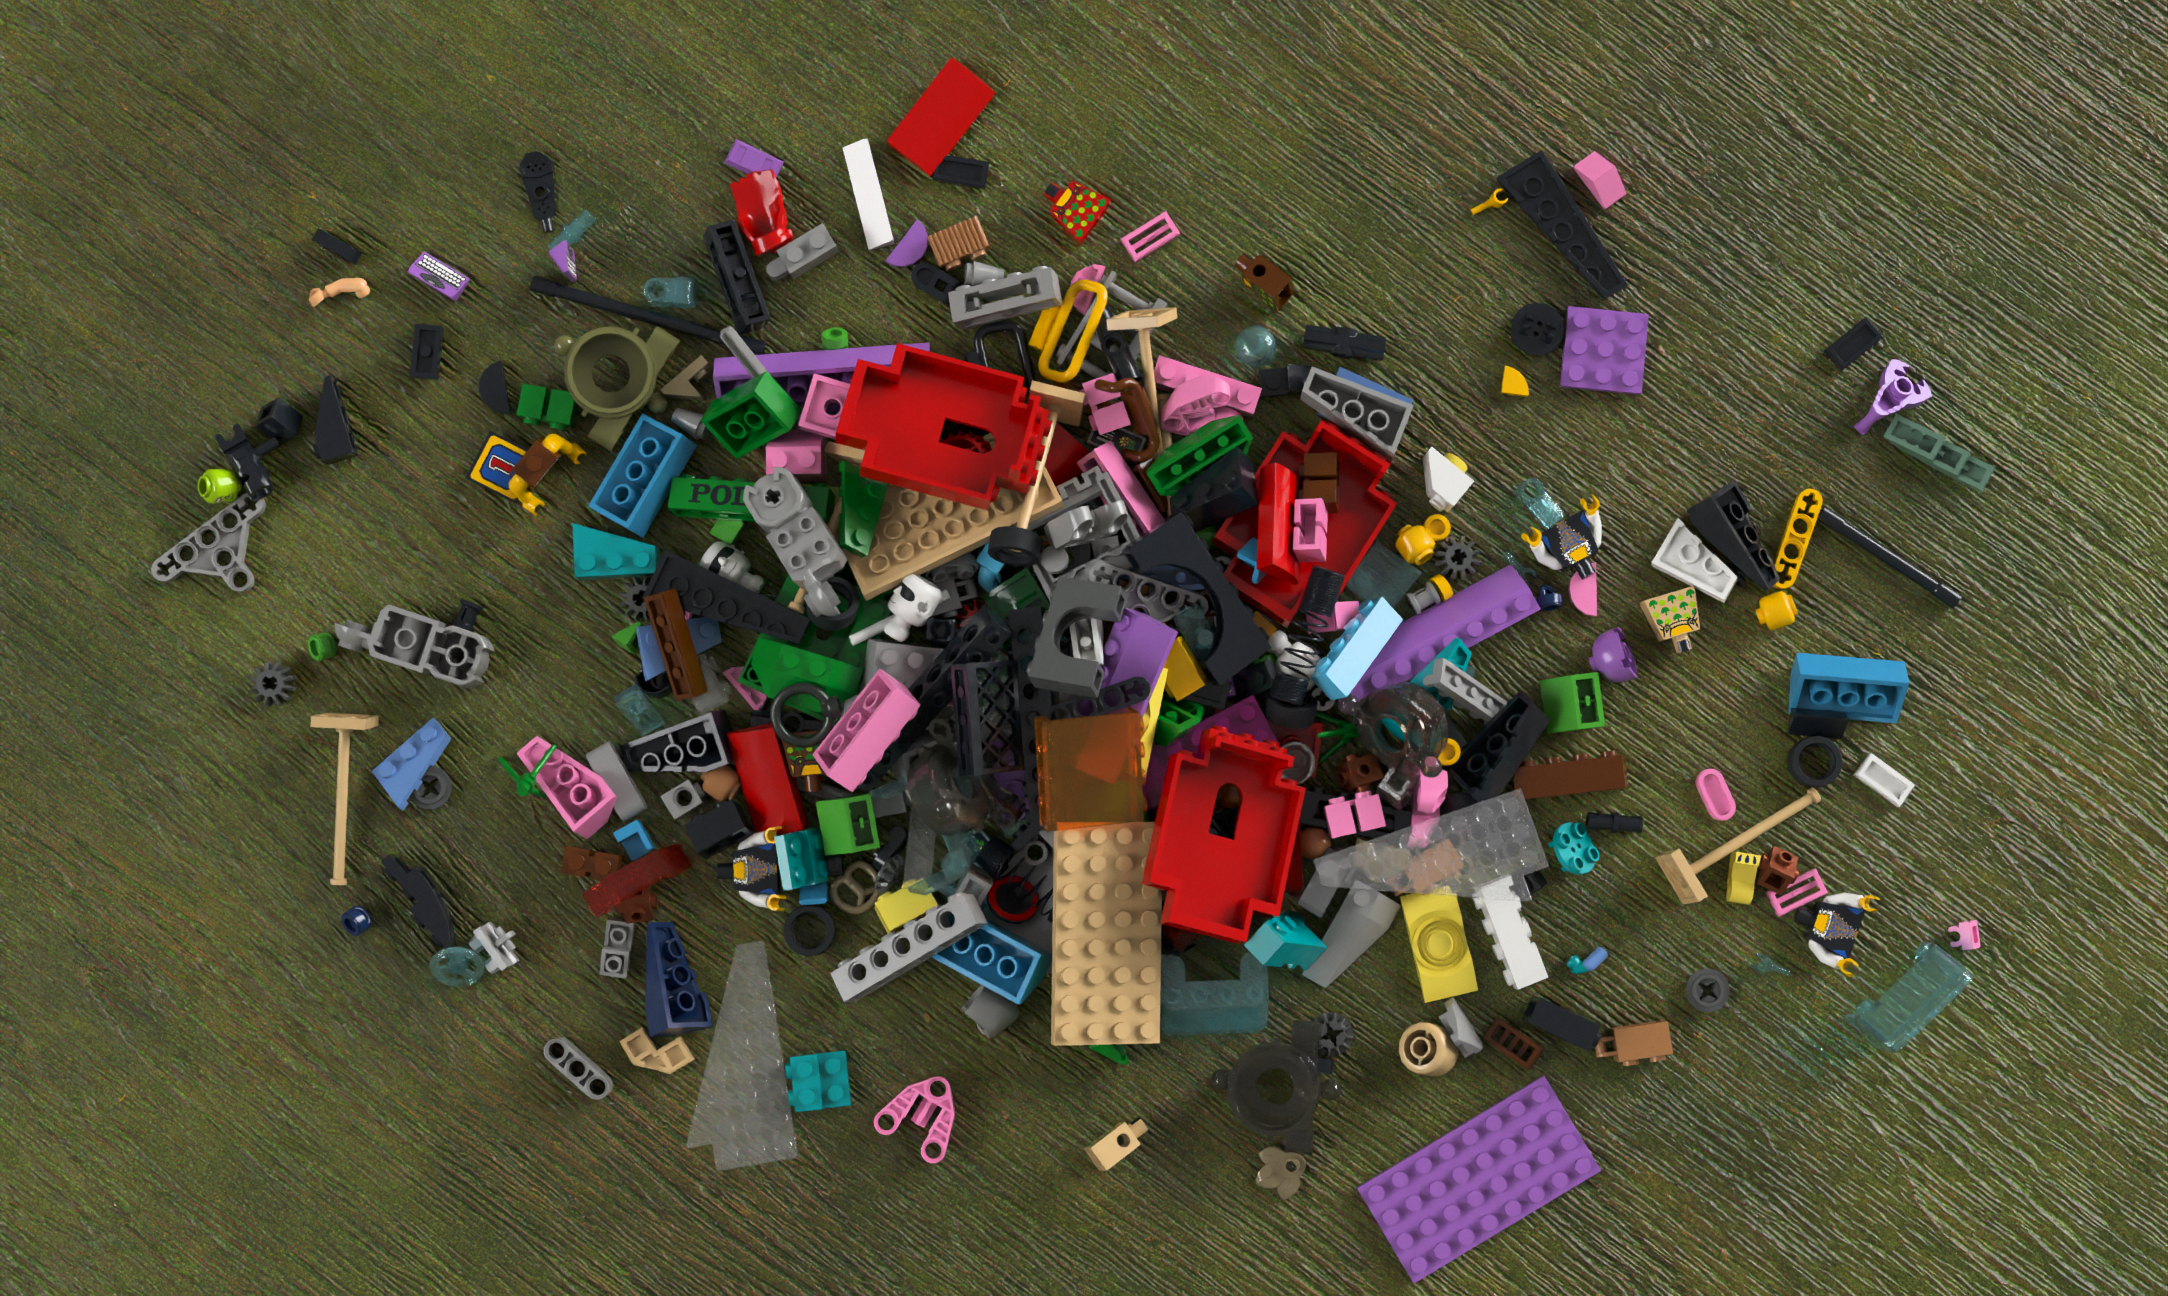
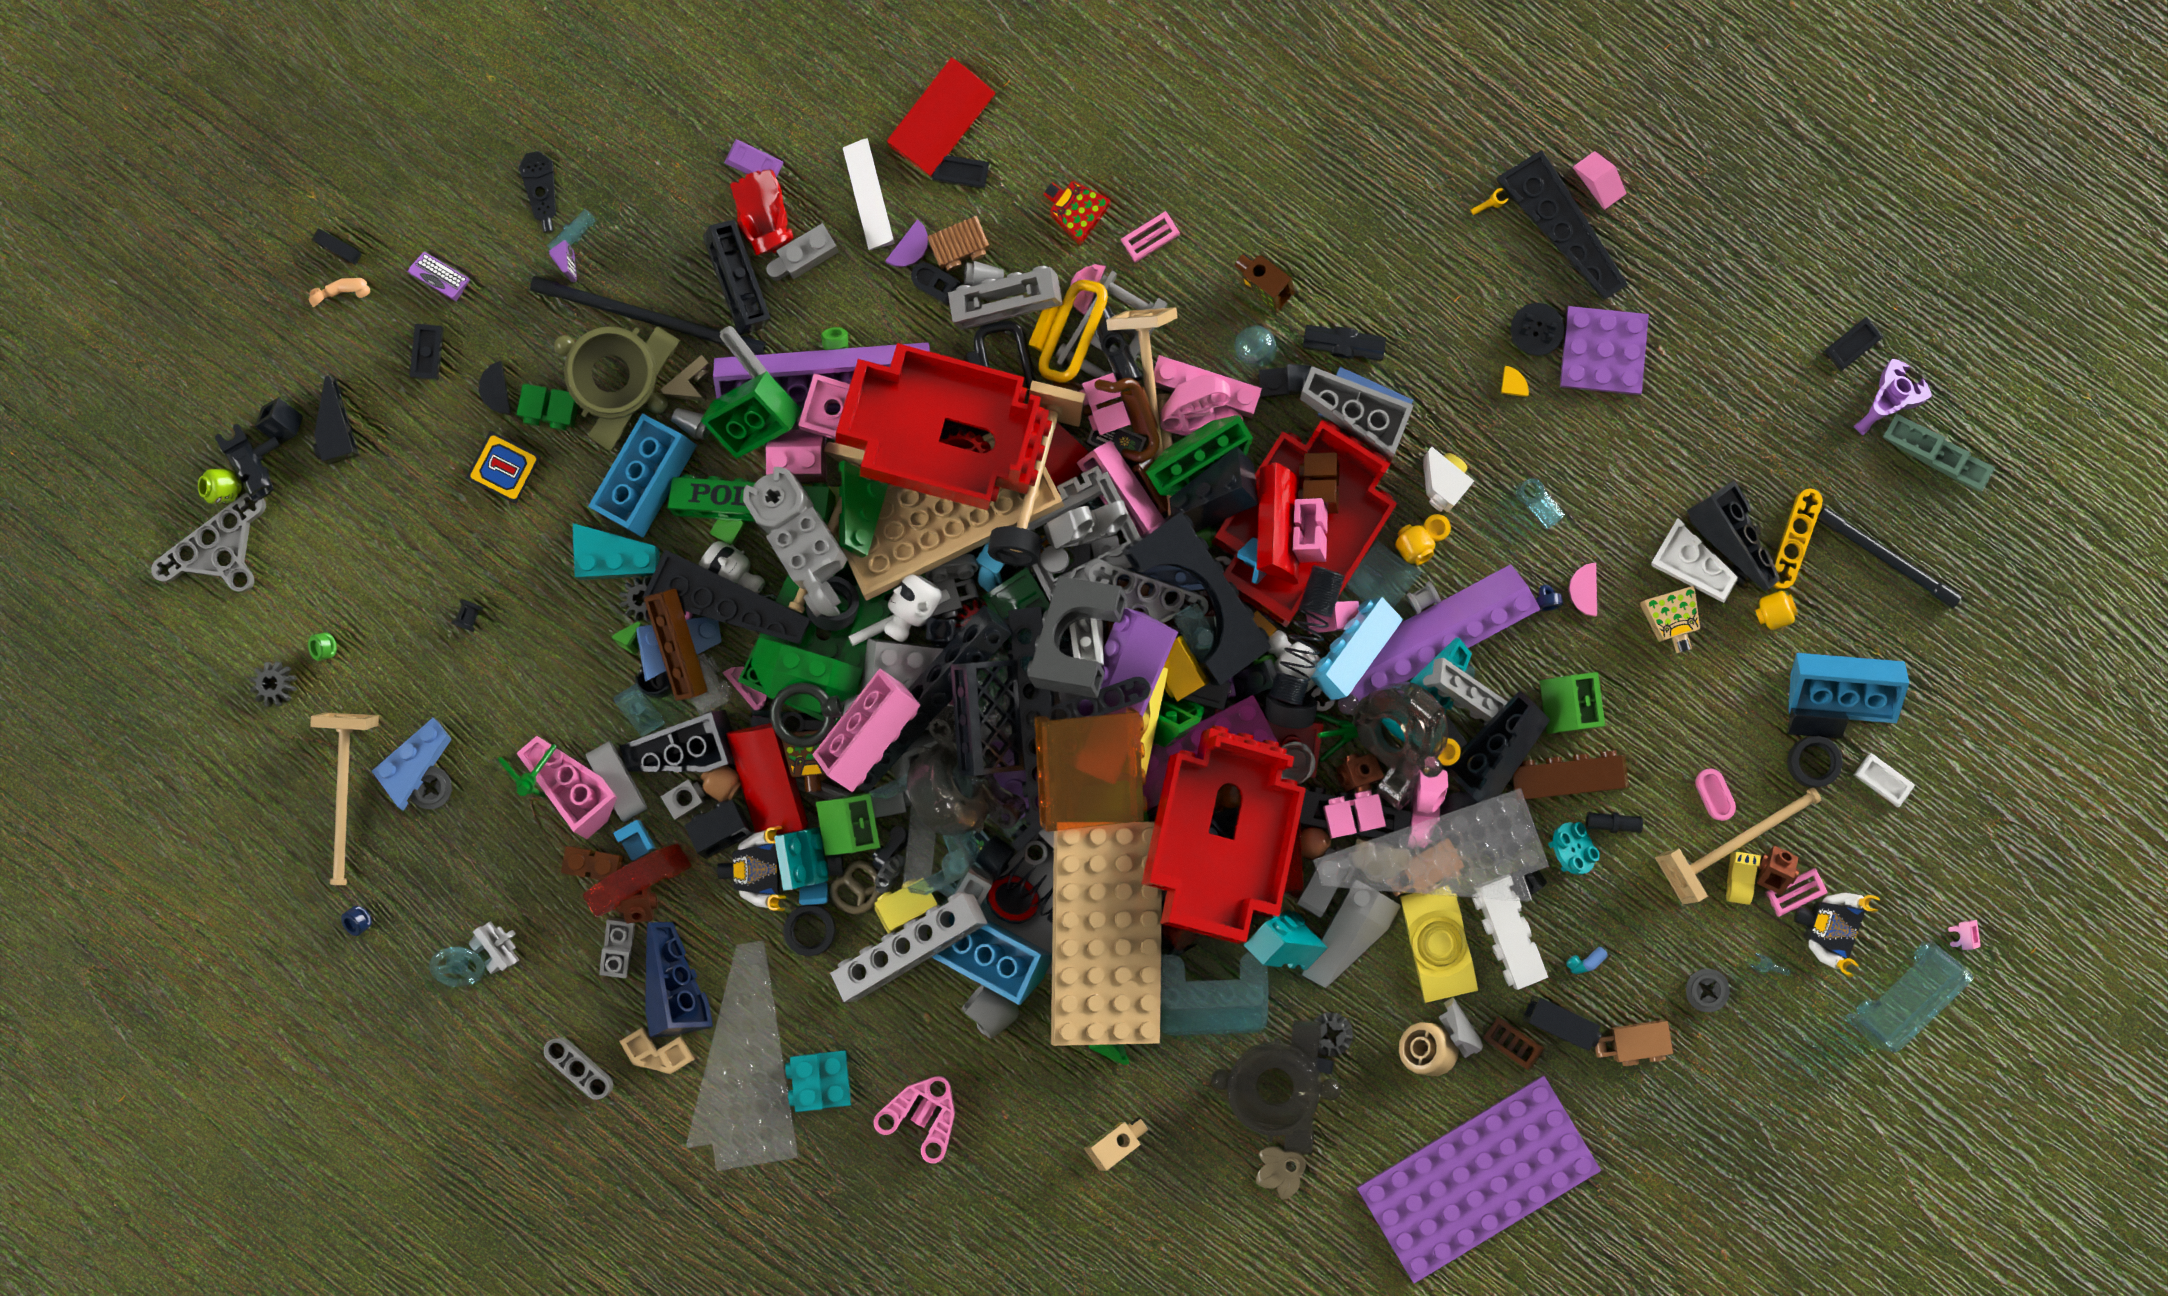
(421, 645): light grey brick -> none
(431, 908): black slope -> none
(536, 464): torso -> none
(675, 292): clear light blue piece -> none
(1442, 587): yellow tile -> none
(1465, 564): dark grey gear -> none
(1519, 567): clear light blue hand -> none
(1570, 541): torso -> none
(1613, 657): medium lavender cylinder -> none

